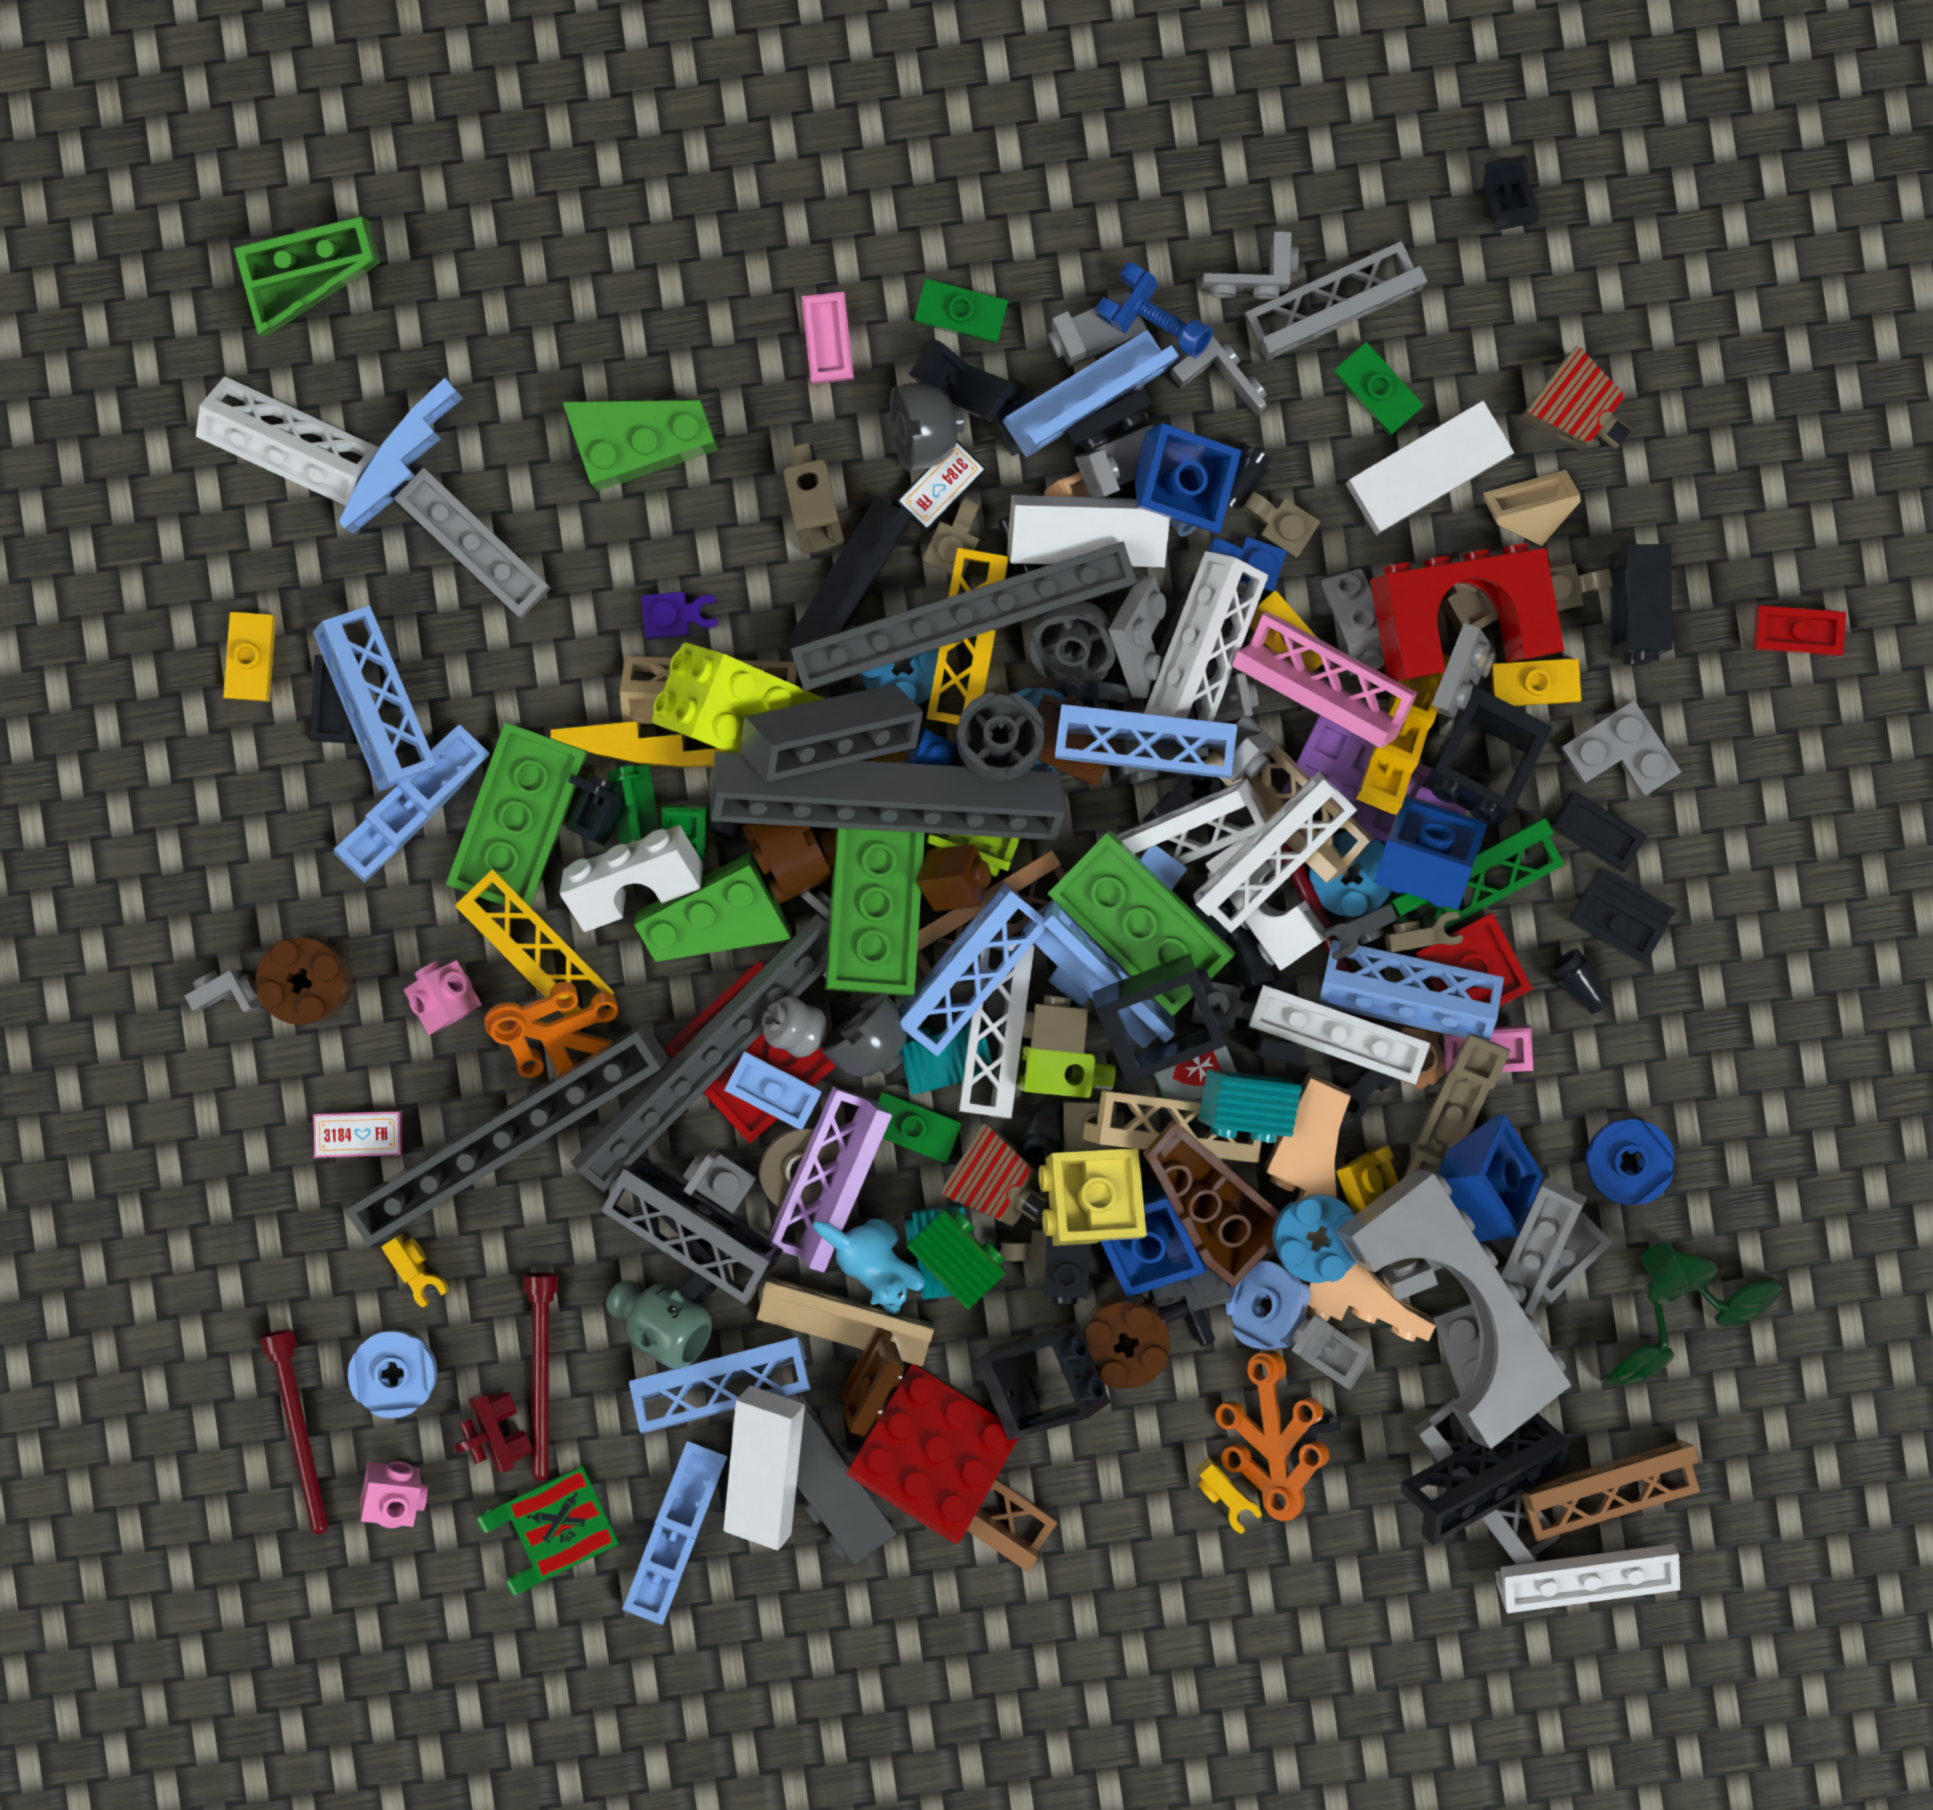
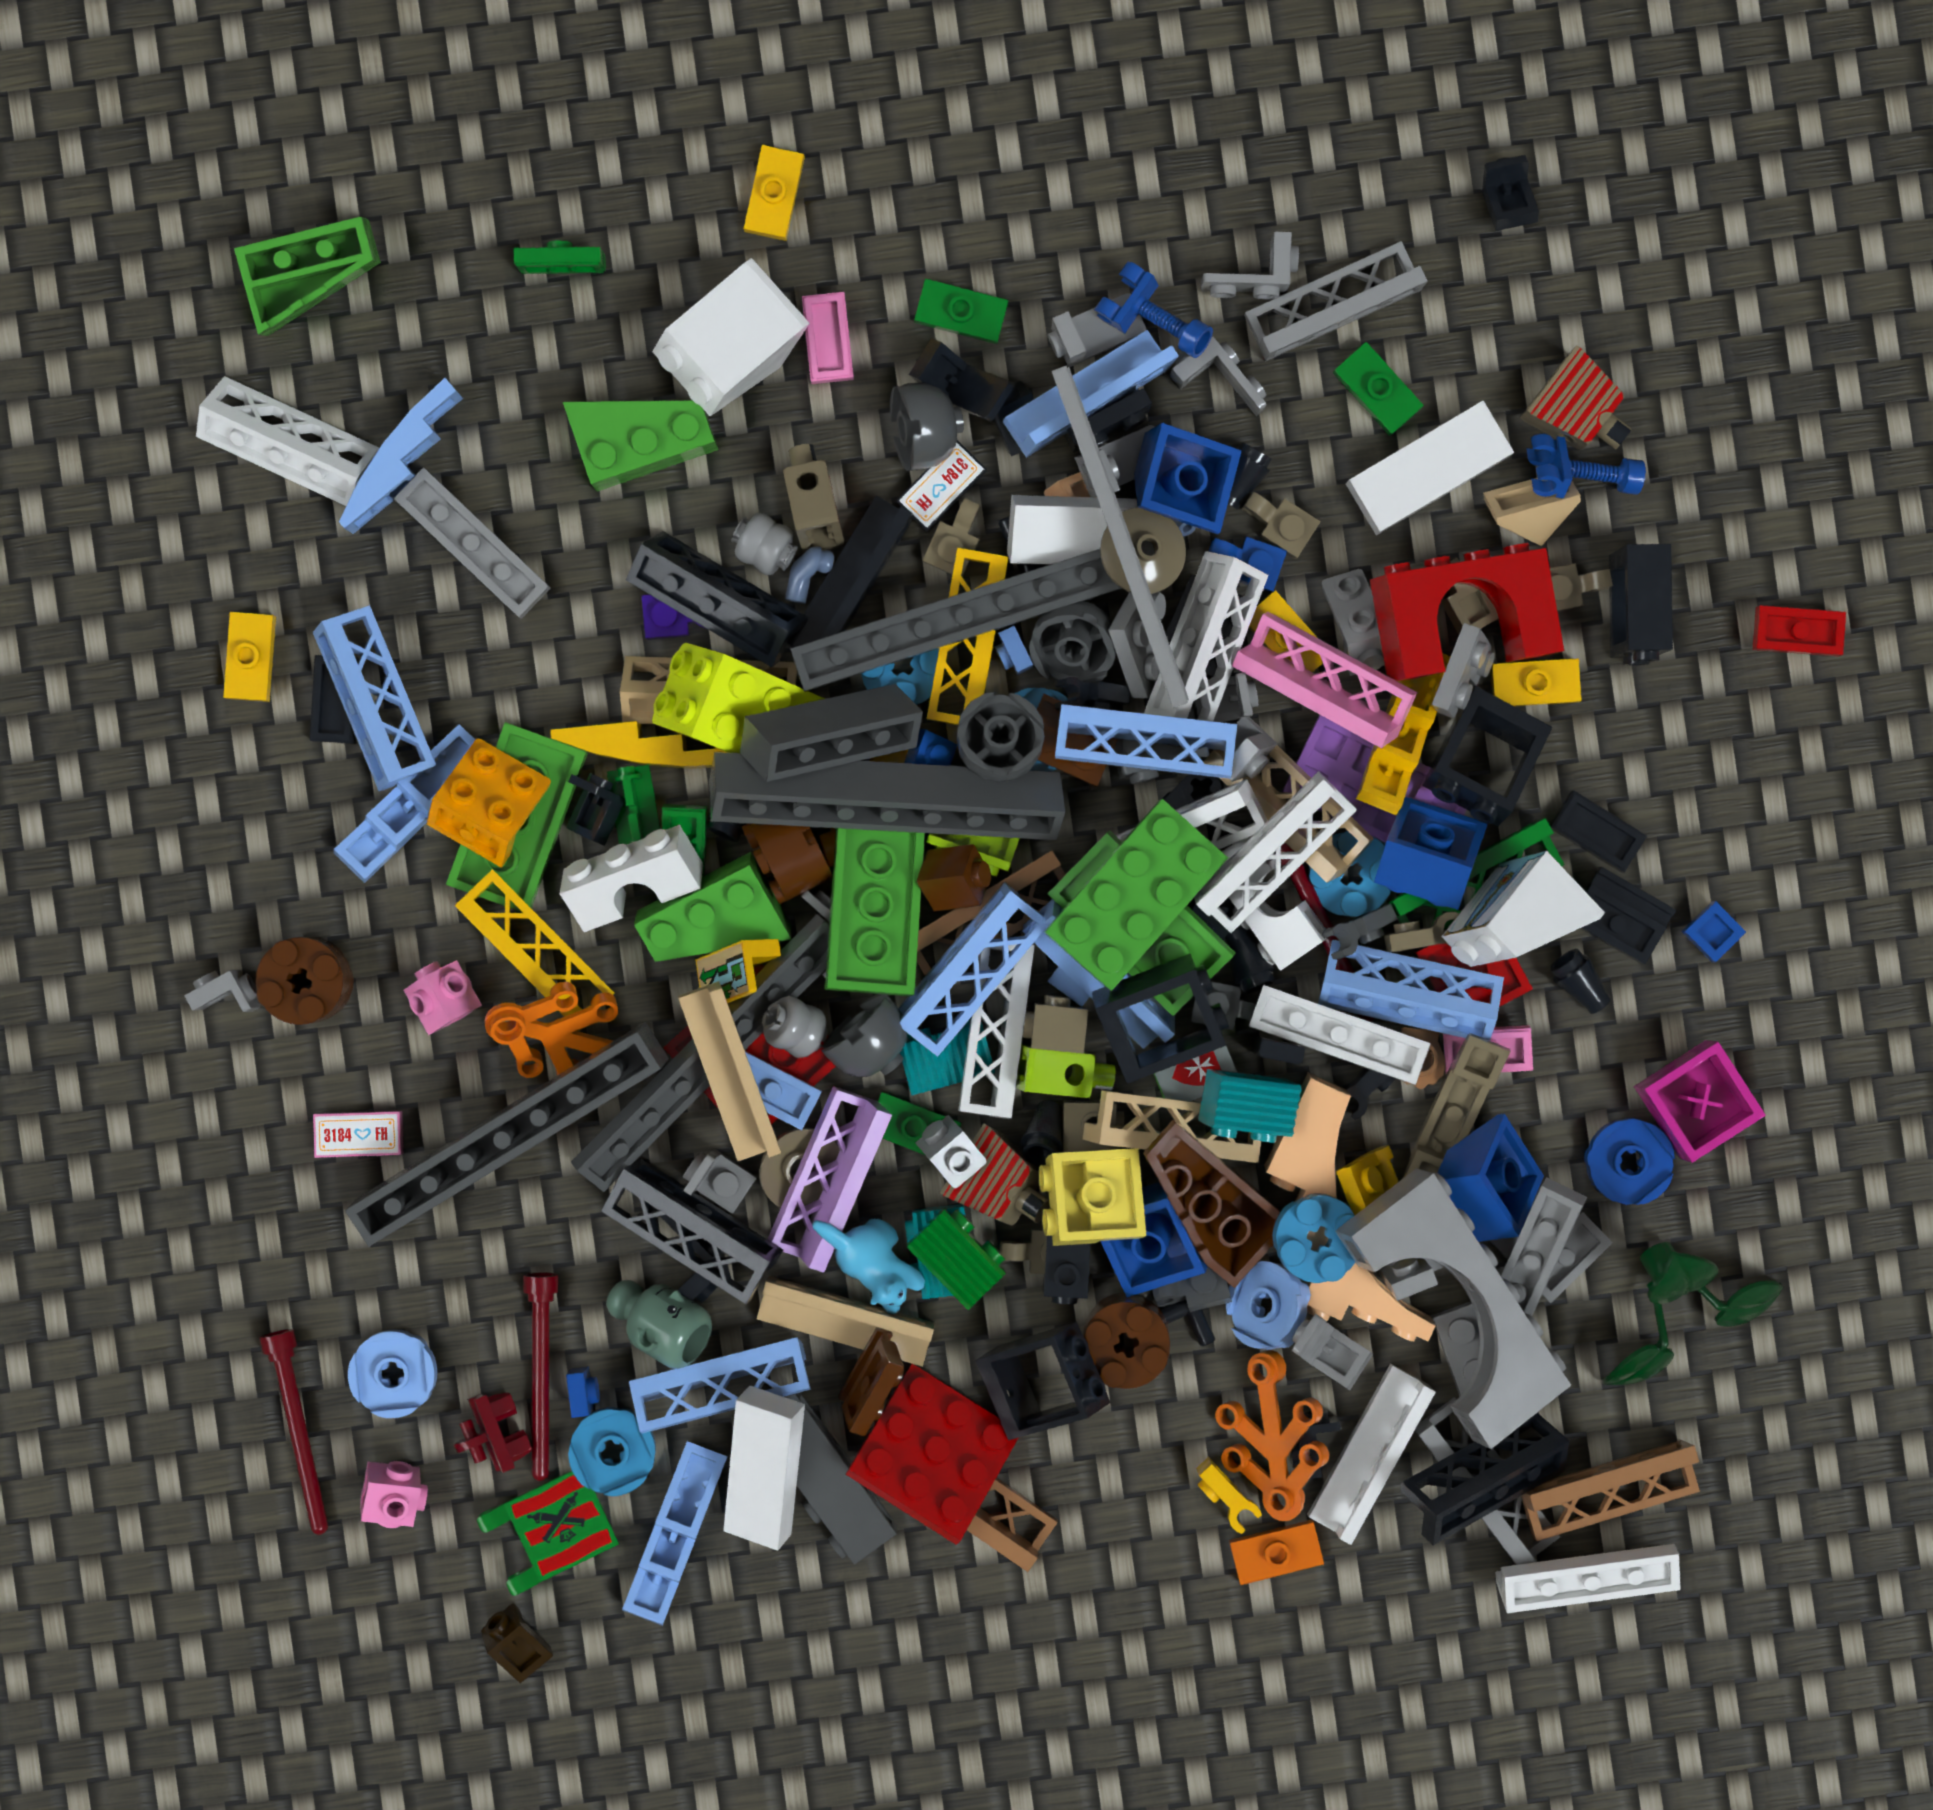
(408, 1261): yellow plate -> none
(487, 801): none -> light orange bracket
(515, 1643): none -> dark brown bracket
(560, 258): none -> green plate
(582, 1391): none -> blue plate
(603, 1474): none -> dark azure plate
(715, 597): none -> black fence
(728, 1072): none -> tan fence
(731, 338): none -> white slope
(736, 965): none -> panel
(764, 543): none -> light grey piece
(774, 193): none -> yellow plate
(803, 569): none -> sand blue arm
(951, 1151): none -> light grey bracket
(1012, 651): none -> medium blue plate
(1120, 536): none -> light grey tile
(1135, 894): none -> bright green plate
(1168, 544): none -> dark tan dish
(1276, 1552): none -> orange plate
(1371, 1453): none -> white fence
(1519, 910): none -> white slope
(1558, 470): none -> blue bar
(1624, 739): light grey plate -> none
(1699, 1100): none -> dark pink brick
(1713, 931): none -> blue plate

